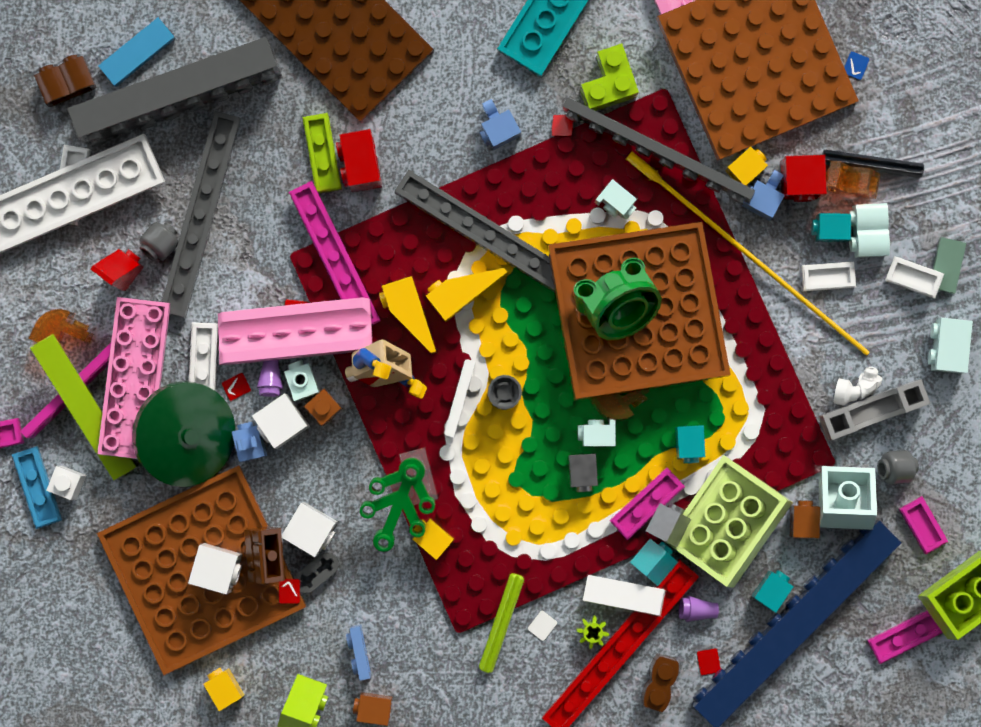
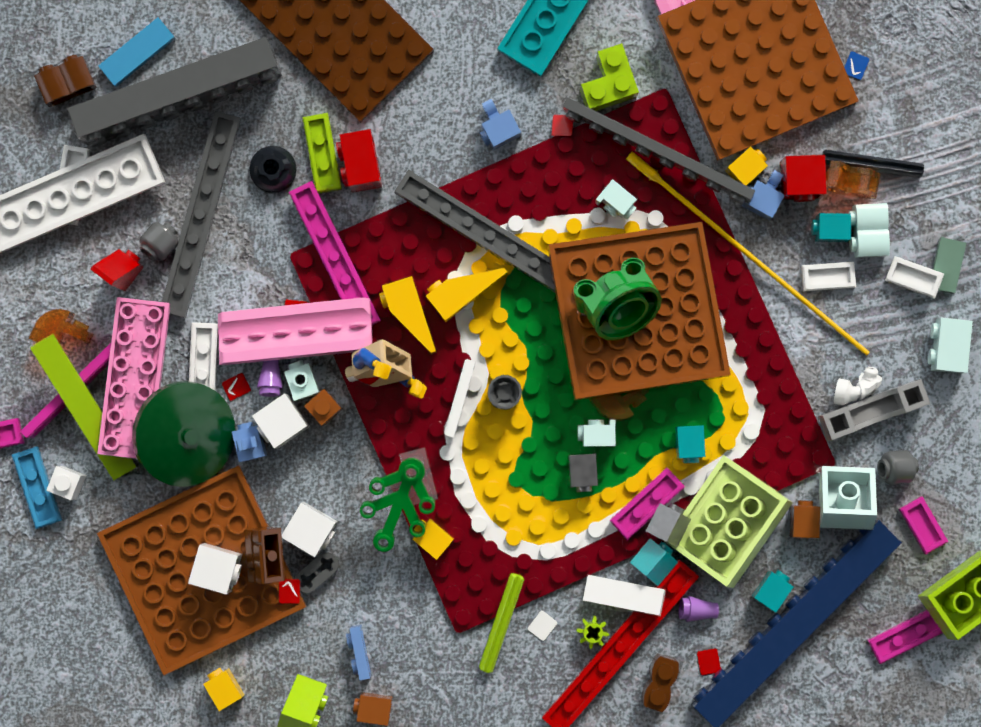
(279, 181): none -> black piece

